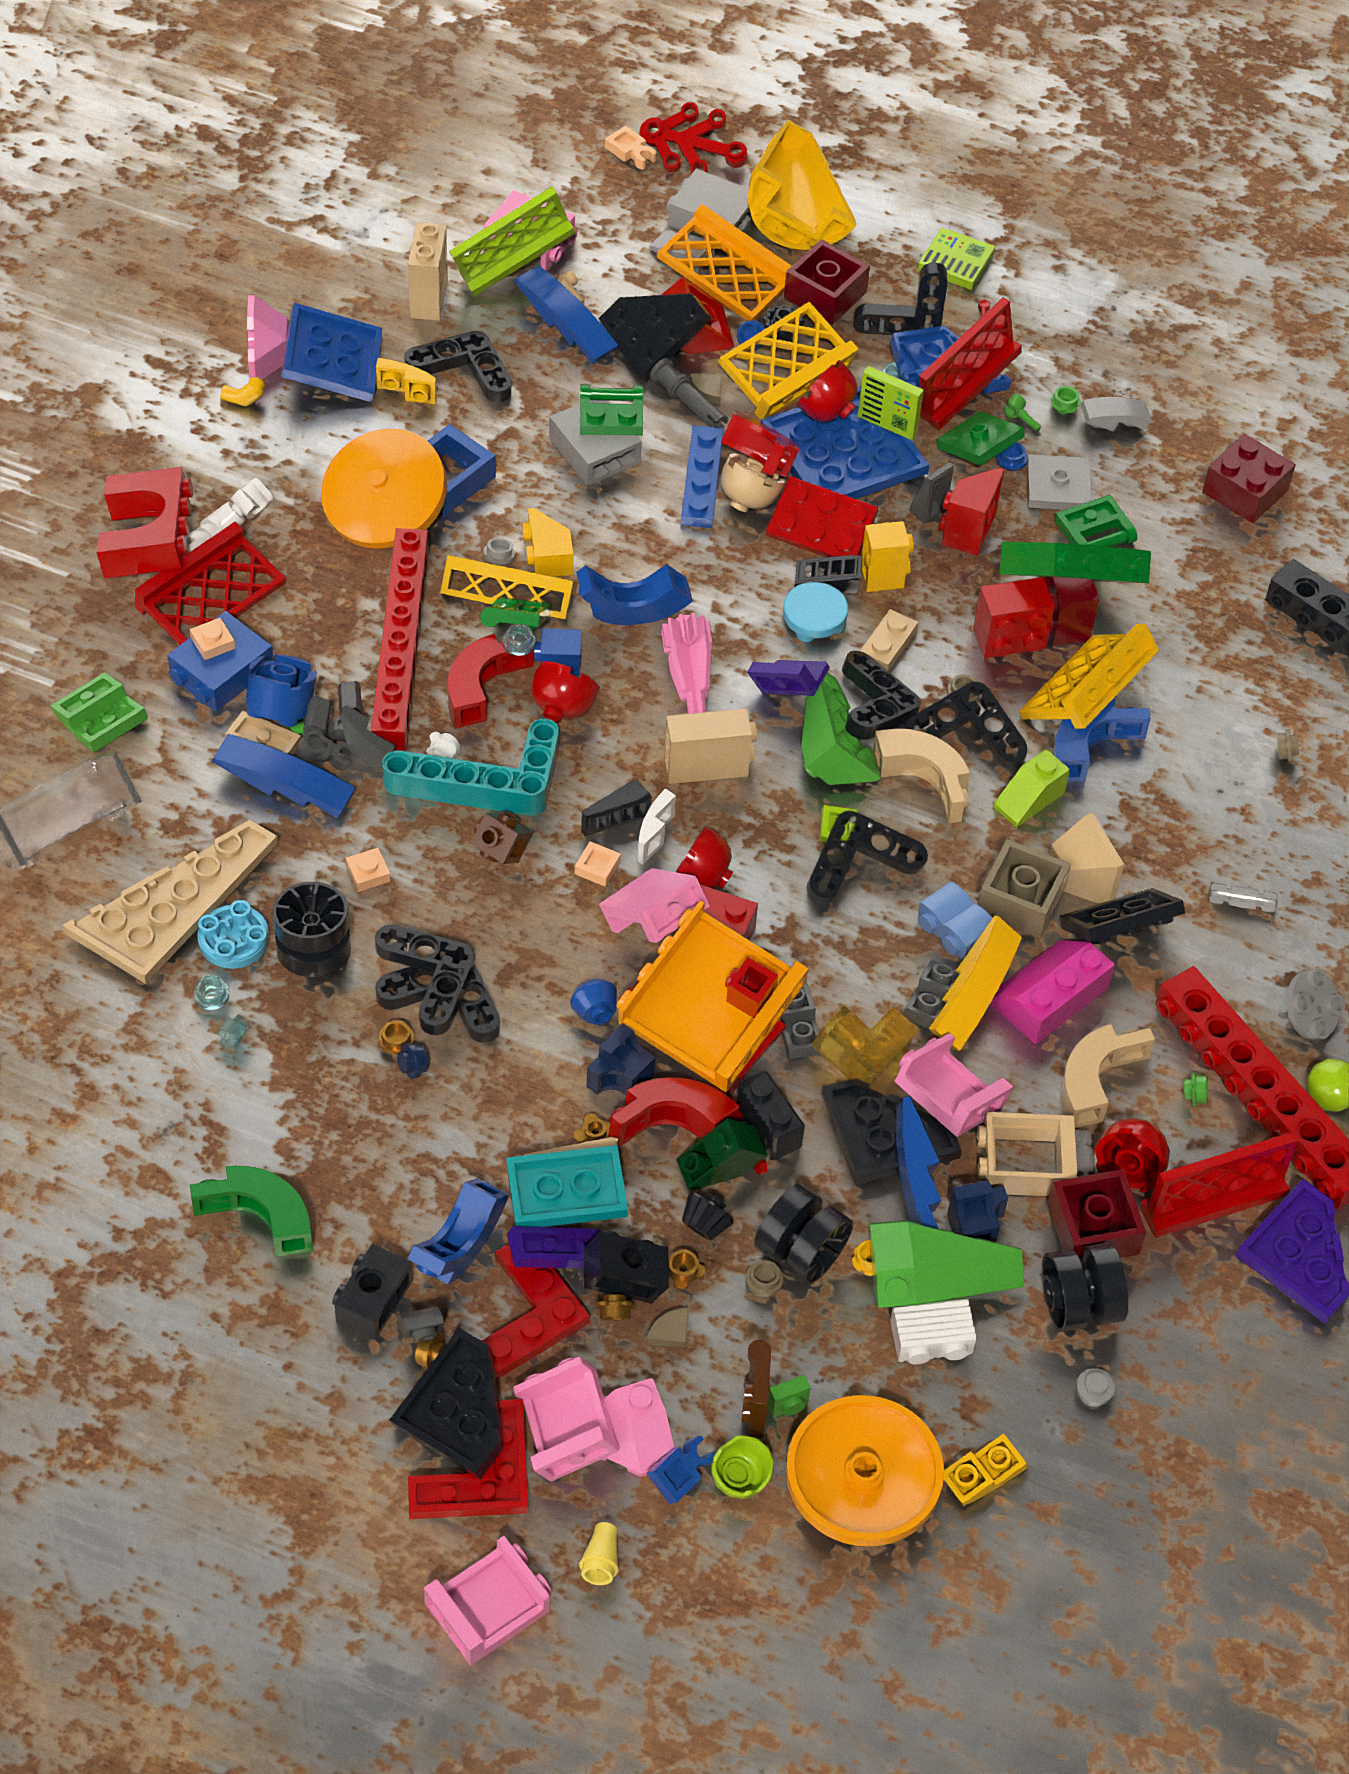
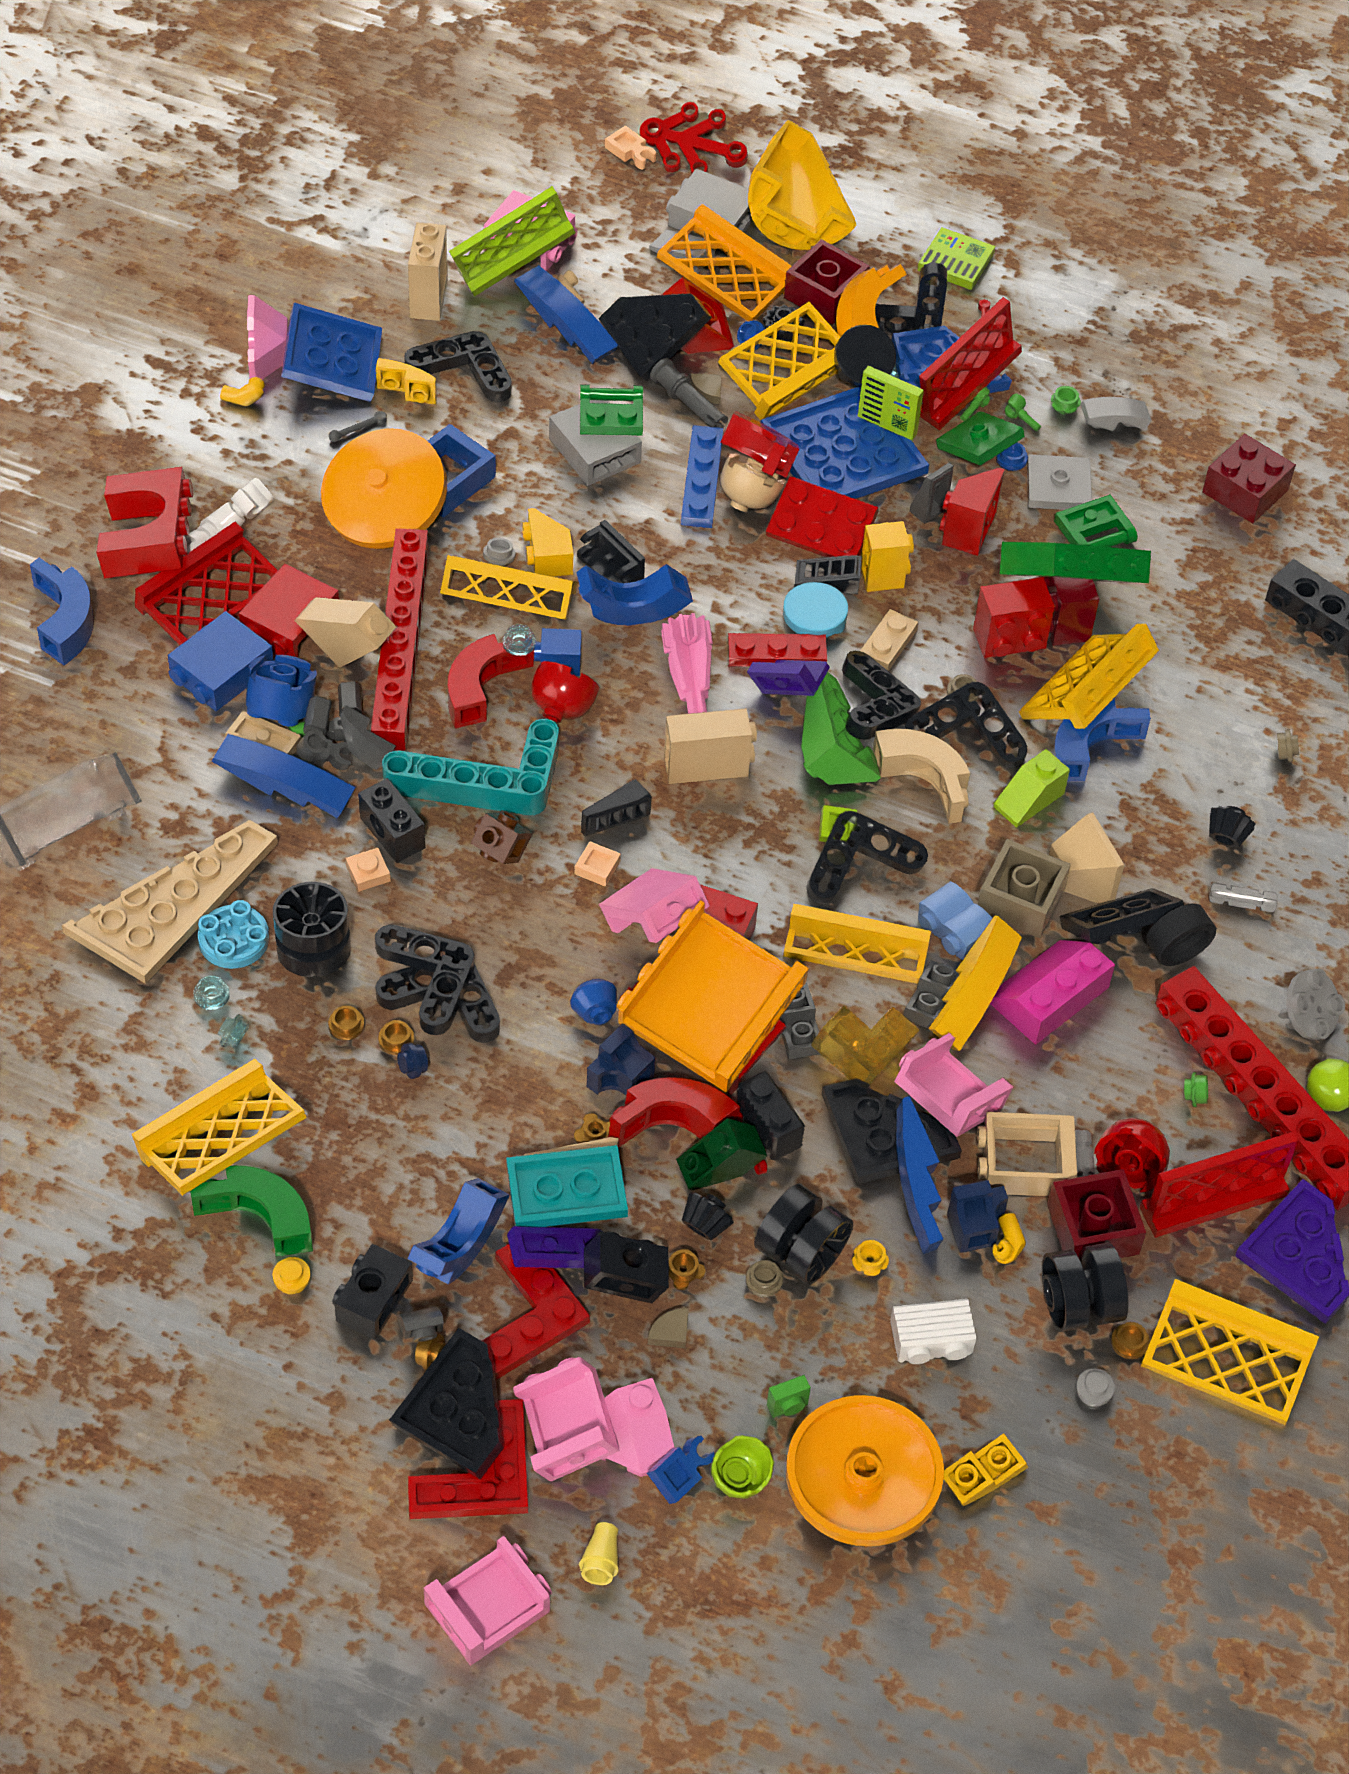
(72, 624): none -> arch
(99, 712): bright green slope -> none
(209, 1113): none -> yellow fence
(212, 639): light nougat plate -> none
(279, 603): none -> panel
(291, 1275): none -> yellow plate
(345, 627): none -> tan slope
(346, 1023): none -> pearl gold plate
(379, 417): none -> dark grey hinge
(392, 820): none -> black brick
(443, 745): white plate -> none
(516, 612): green plate -> none
(611, 555): none -> black hinge
(614, 1308): pearl gold plate -> none
(653, 826): white slope -> none
(708, 859): red cylinder -> none
(750, 987): red brick -> none
(757, 1388): reddish brown plate -> none
(768, 648): none -> plate
(831, 395): red cylinder -> none
(858, 937): none -> yellow fence
(861, 294): none -> light orange arch
(861, 348): none -> black tile
(933, 1265): bright green wedge -> none
(981, 399): none -> bright green hand
(1012, 1242): none -> yellow arm
(1096, 1053): tan arch -> none
(1130, 1340): none -> pearl gold plate
(1181, 934): none -> black tyre
(1230, 826): none -> black piece
(1242, 1322): none -> yellow fence

